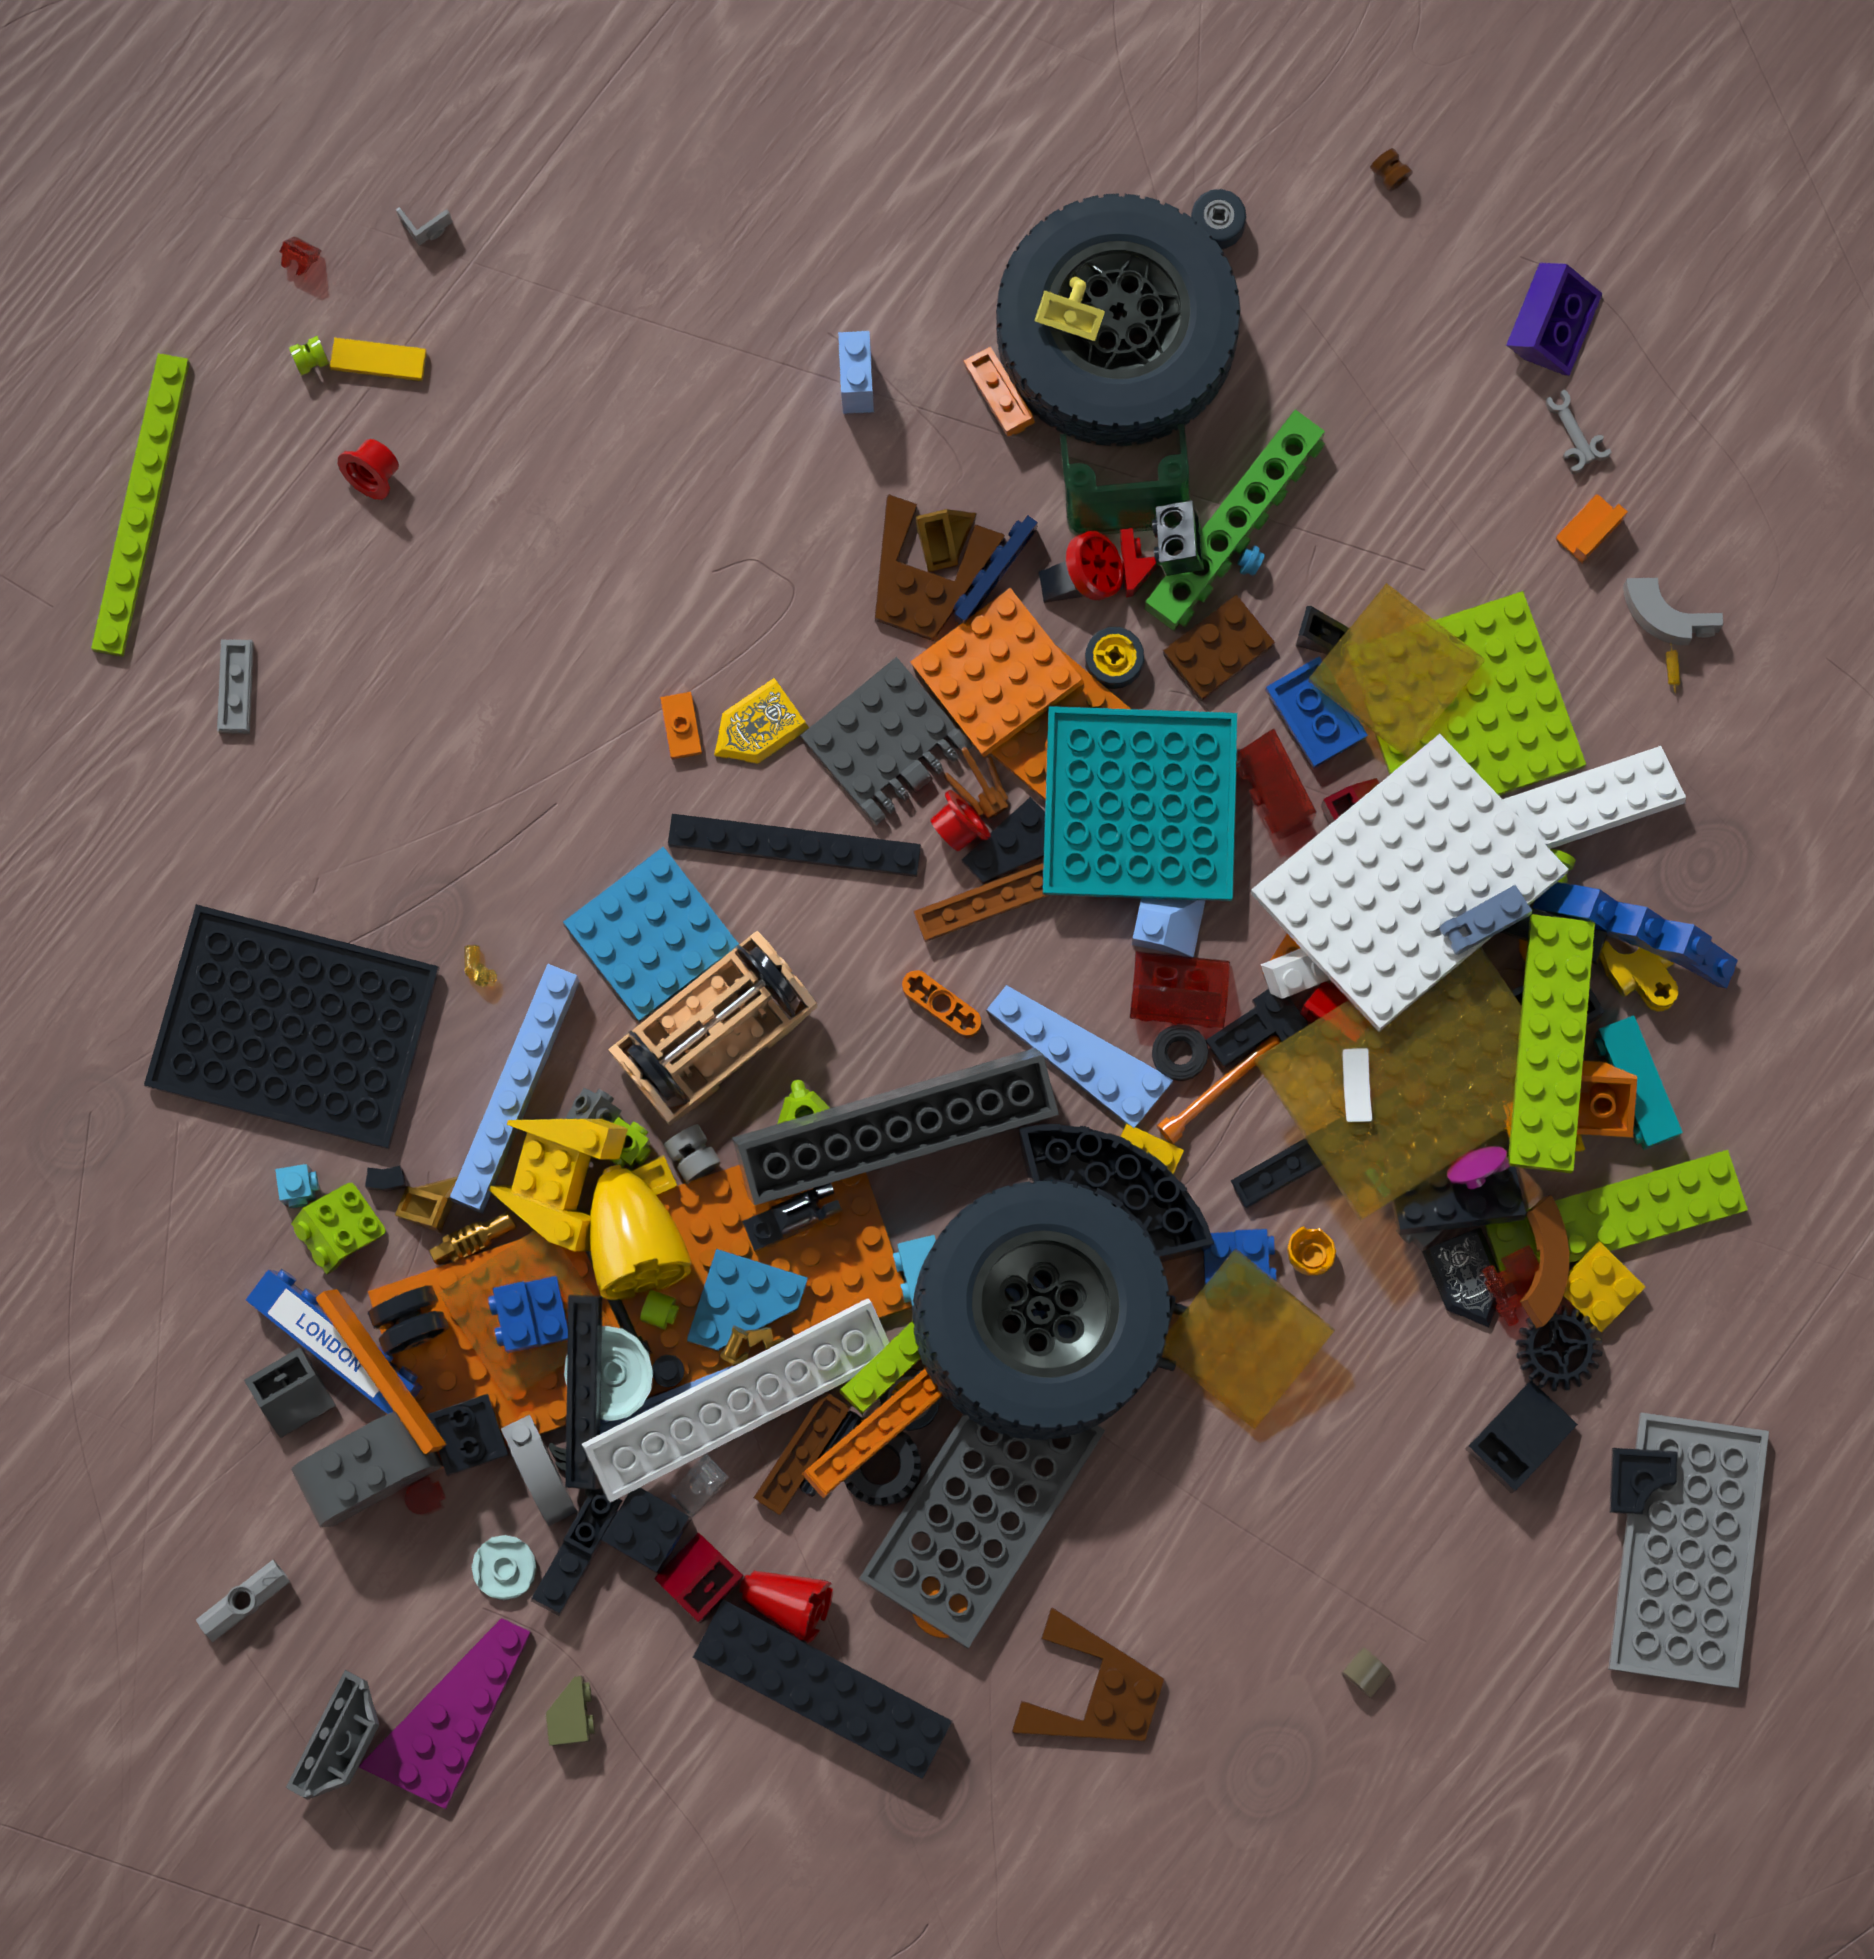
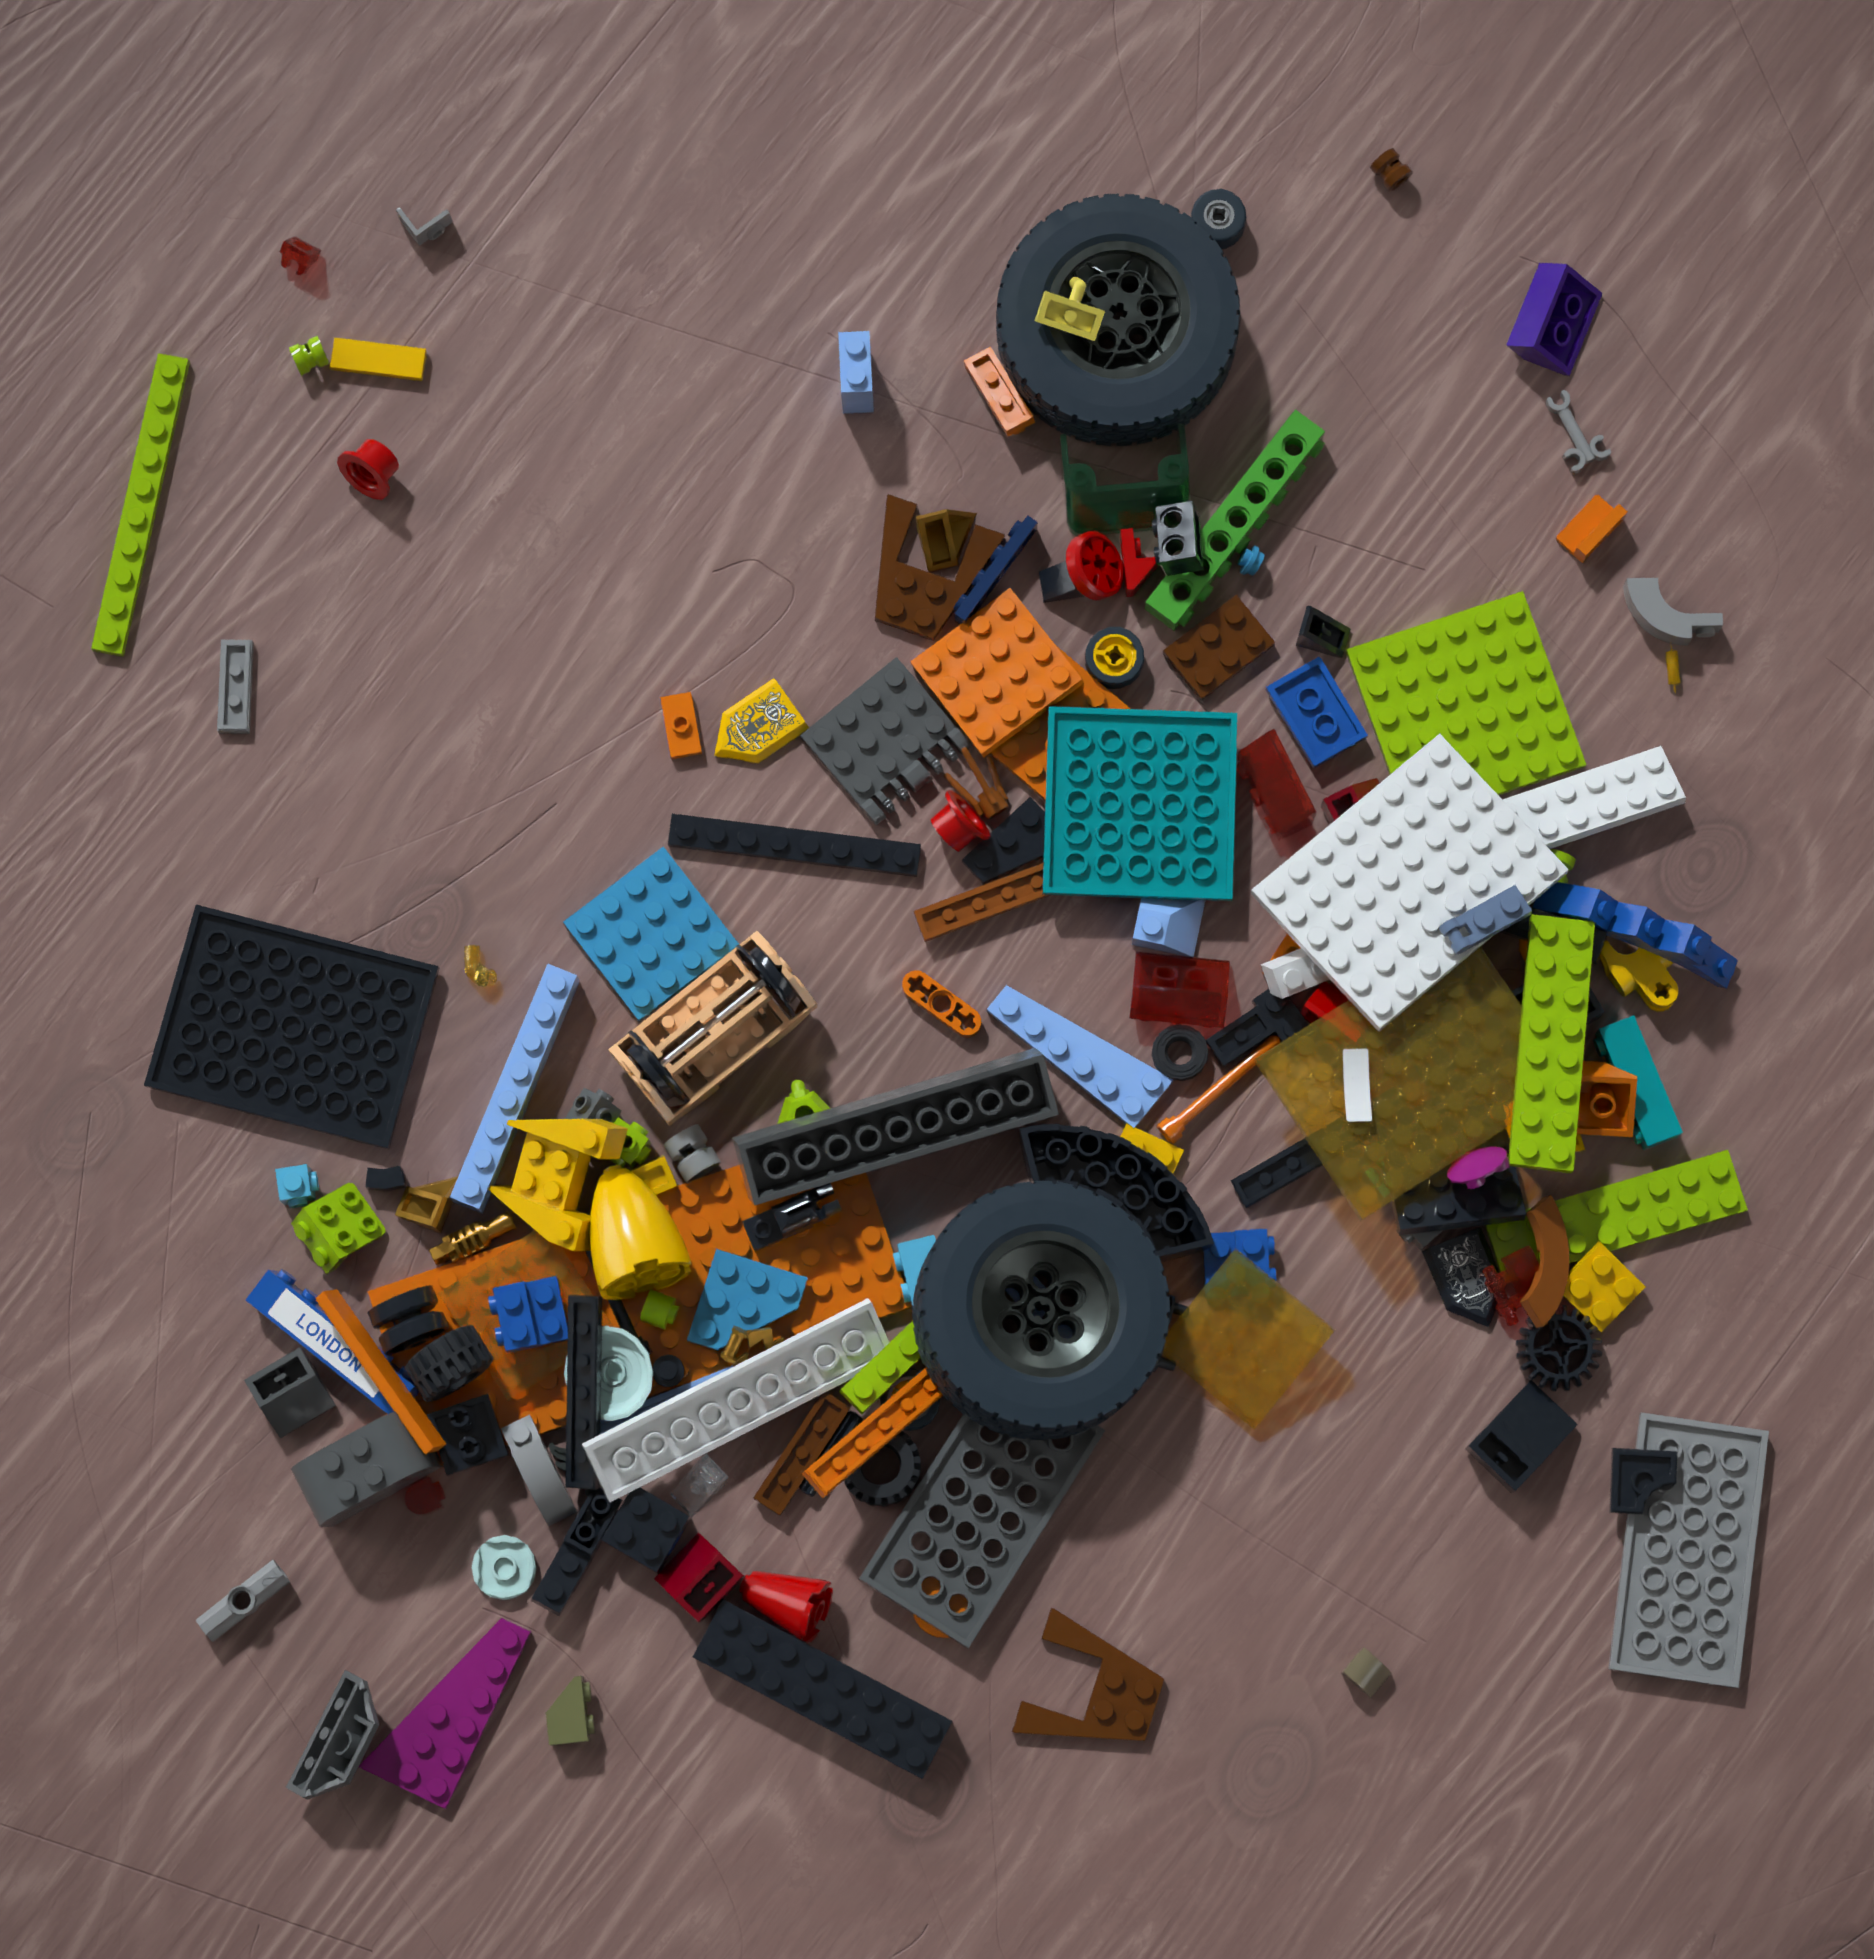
(449, 1363): none -> black tyre
(1311, 1251): light orange hair -> none
(1396, 670): clear yellow plate -> none

